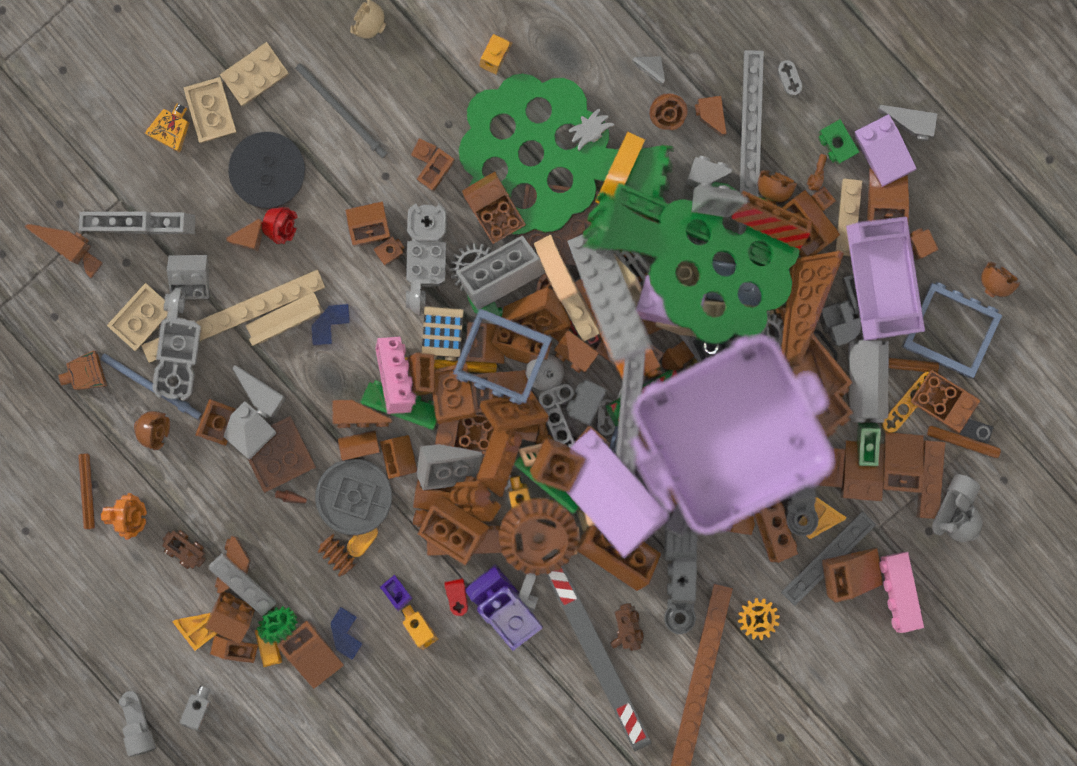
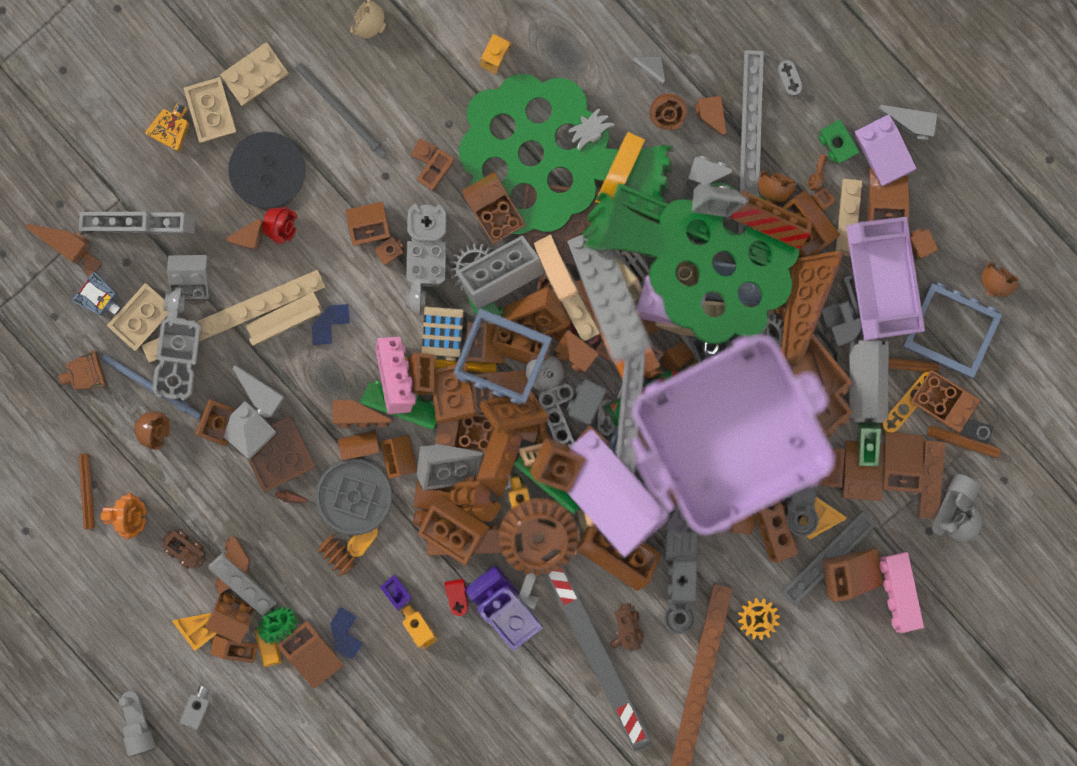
(97, 296): none -> torso

